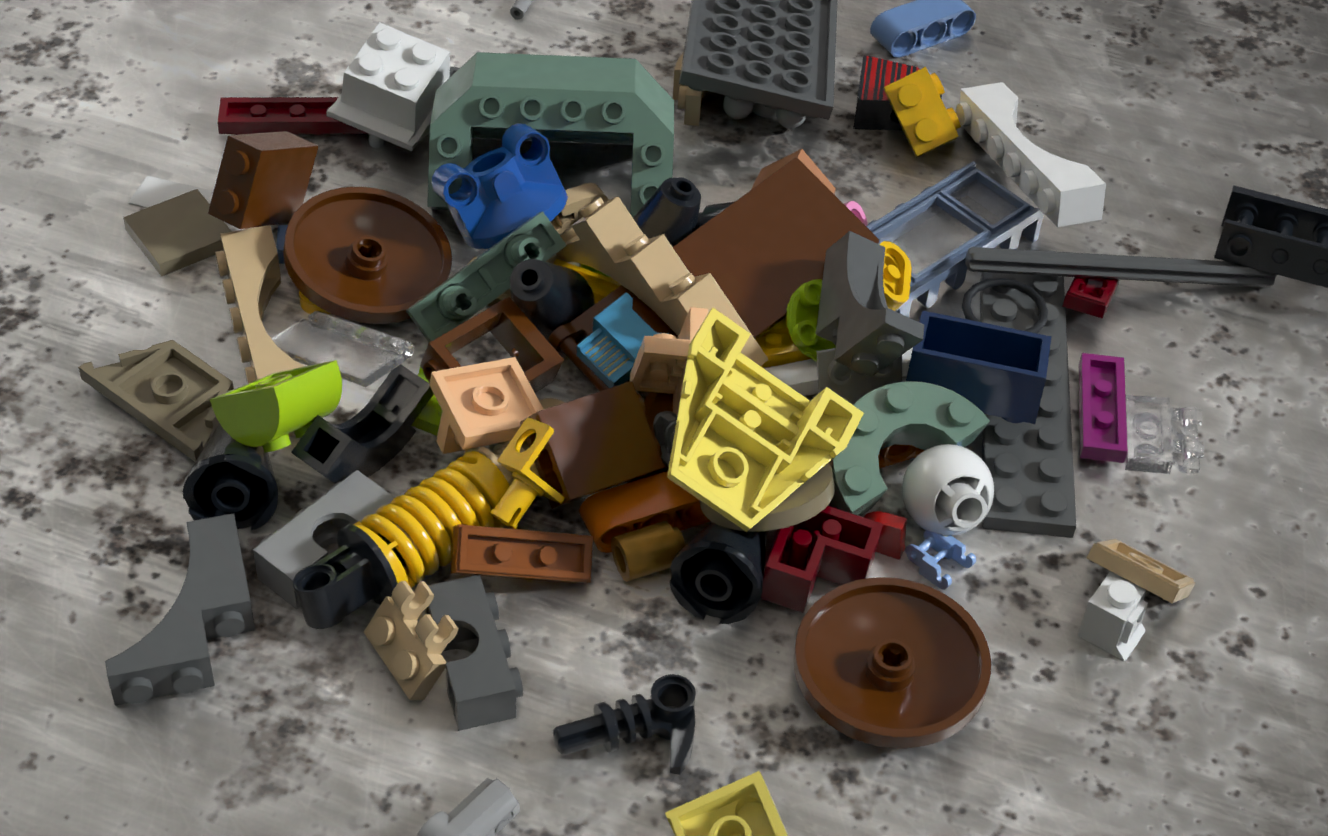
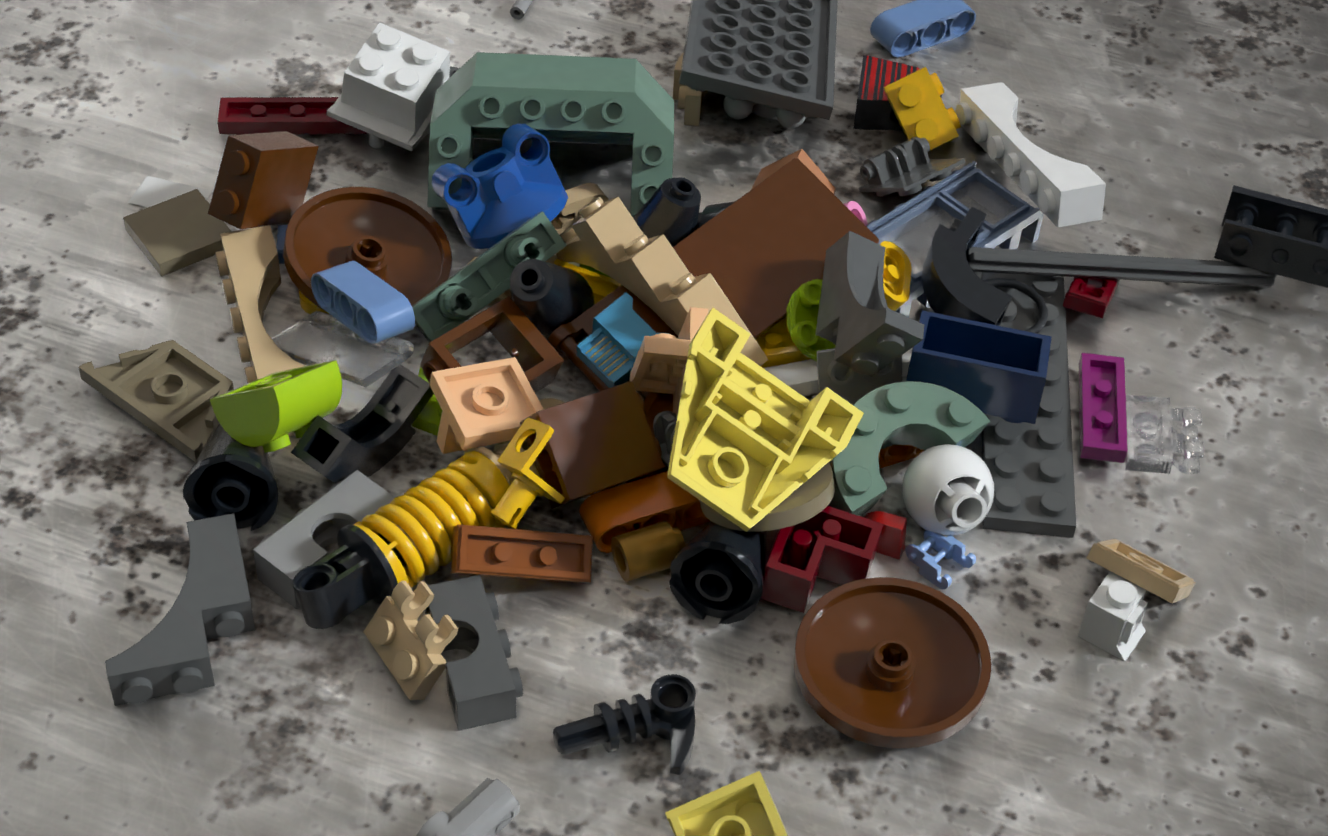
(363, 302): none -> medium blue beam
(904, 169): none -> dark grey hinge
(950, 281): none -> black arch

